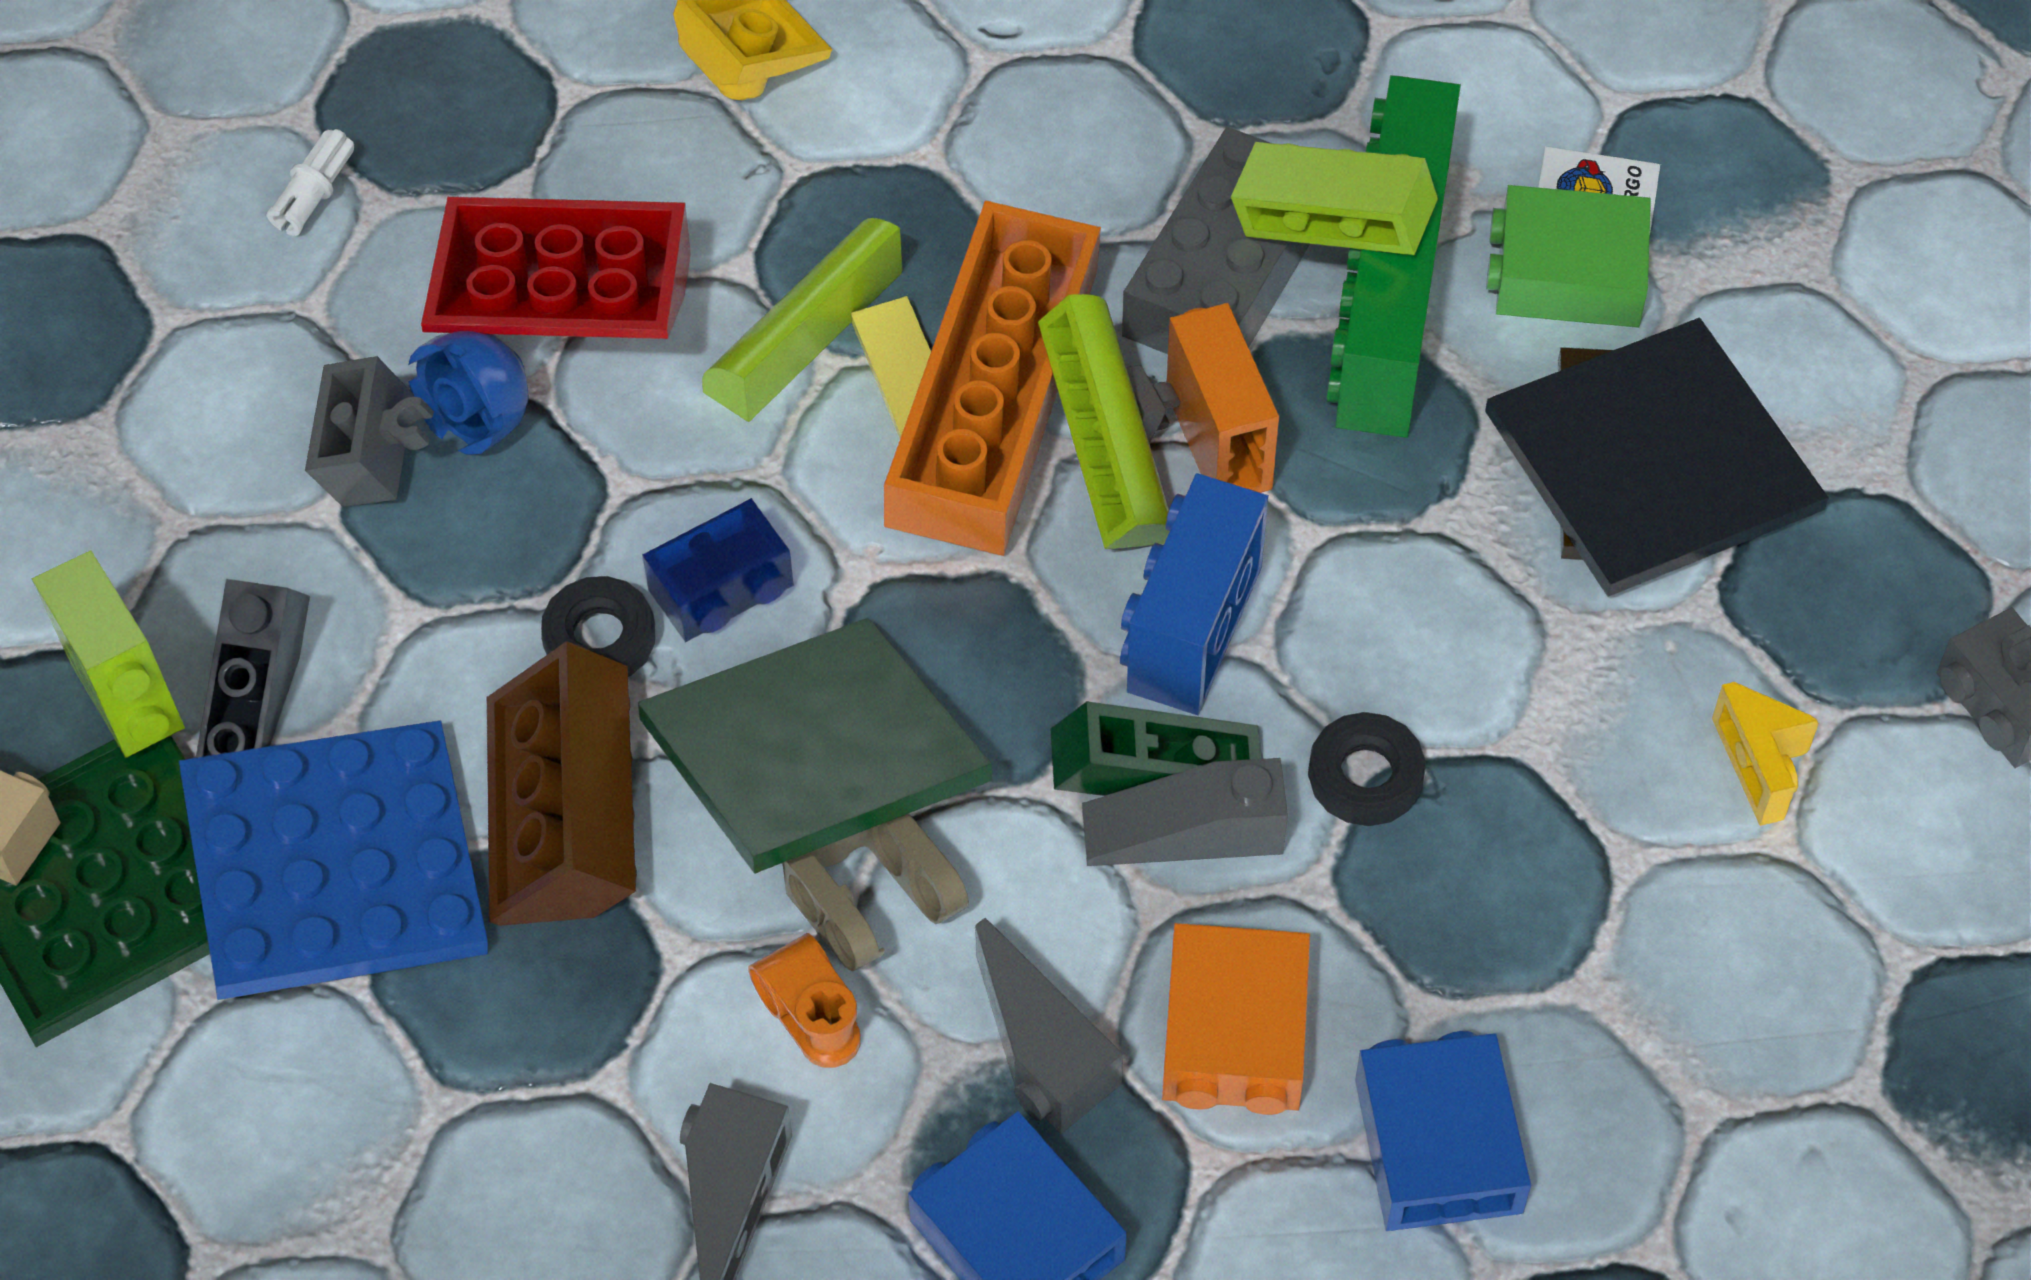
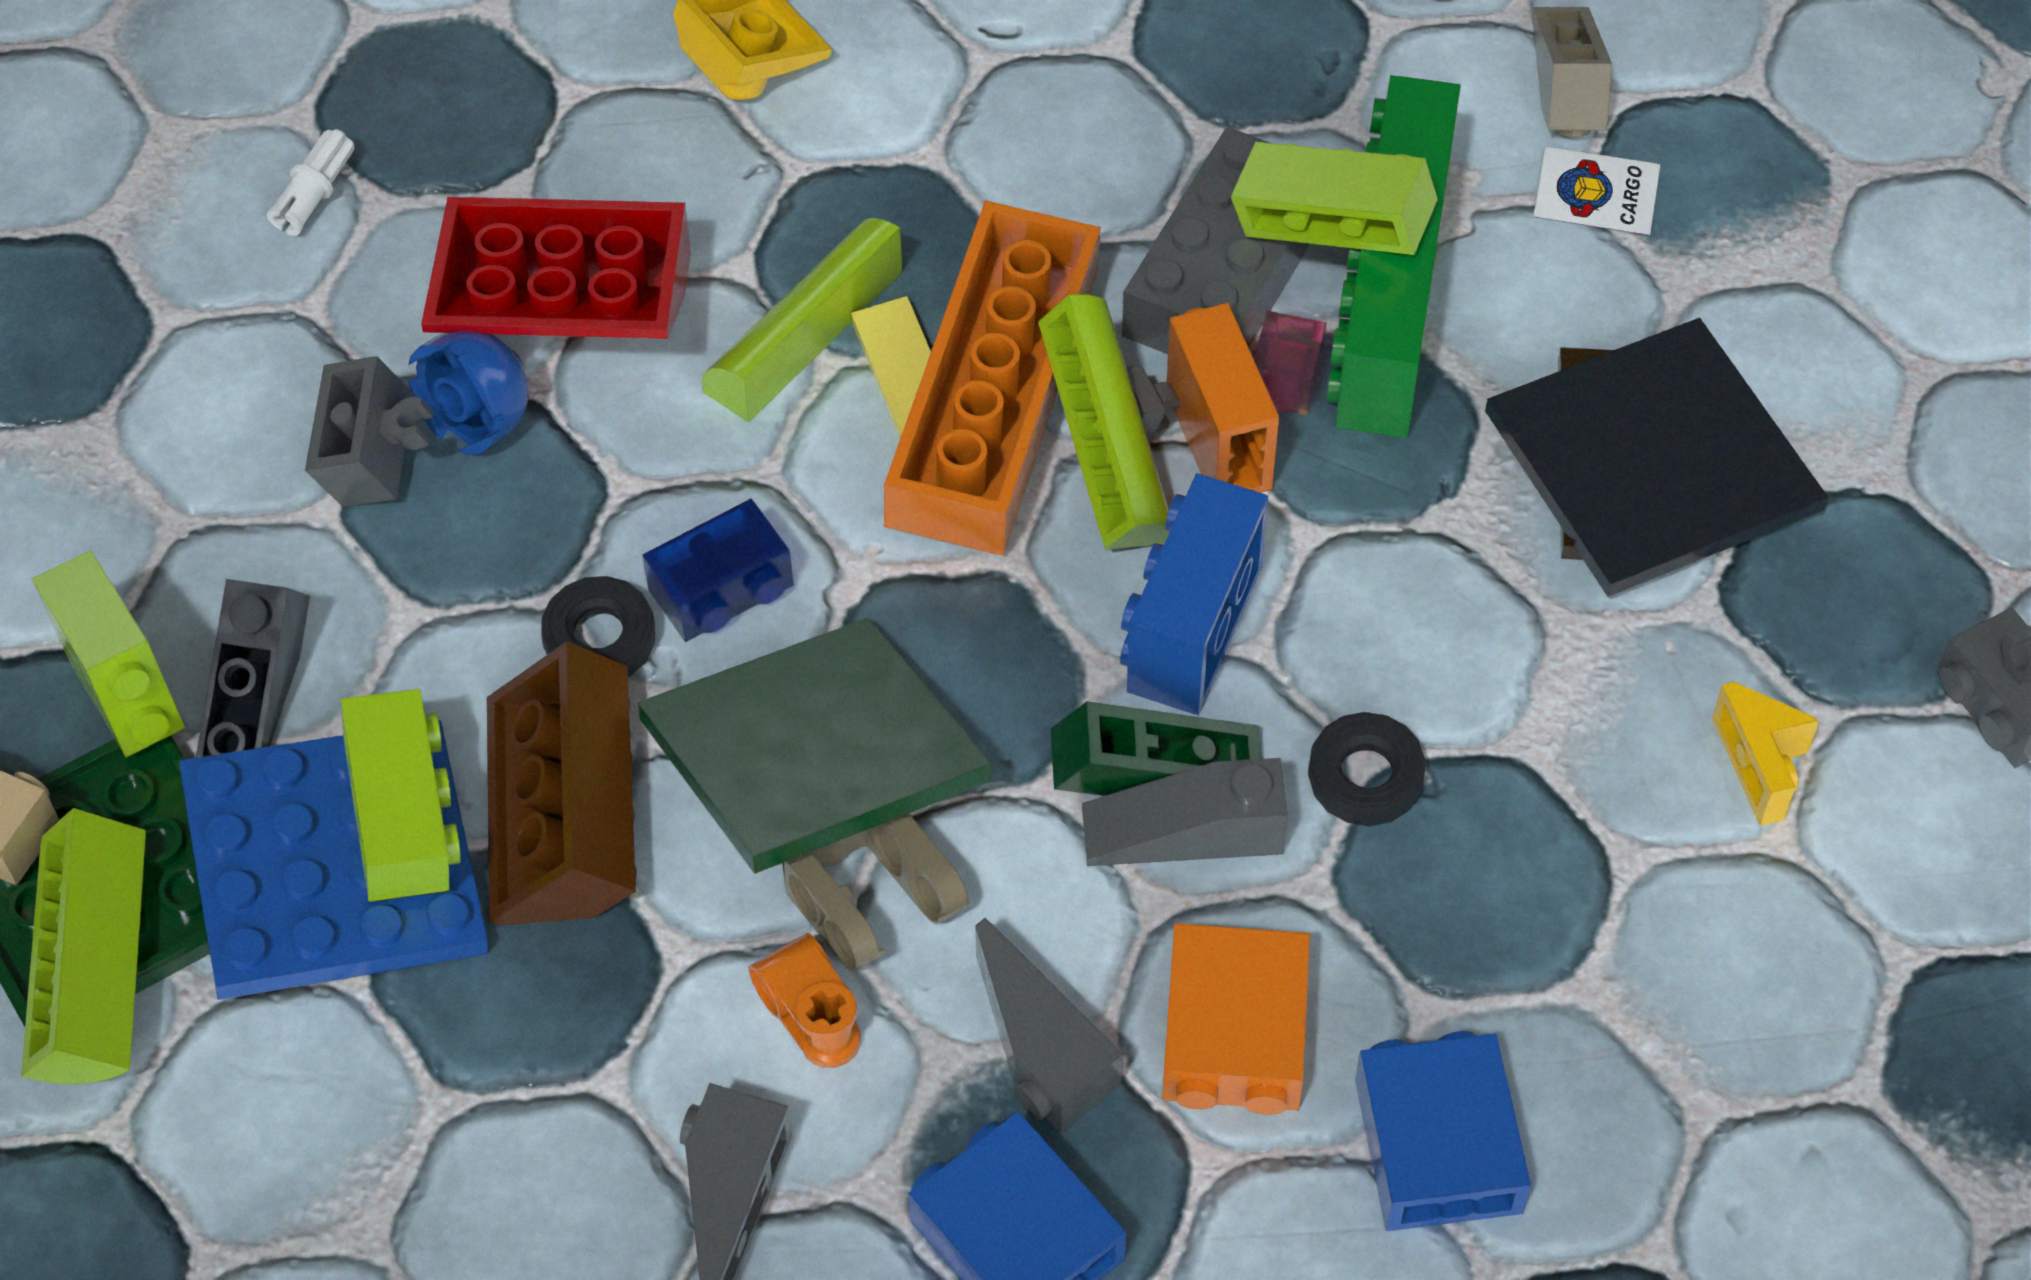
(84, 951): none -> lime brick
(398, 794): none -> lime brick
(1290, 359): none -> clear pink brick
(1570, 256): bright green brick -> none
(1571, 70): none -> dark tan slope

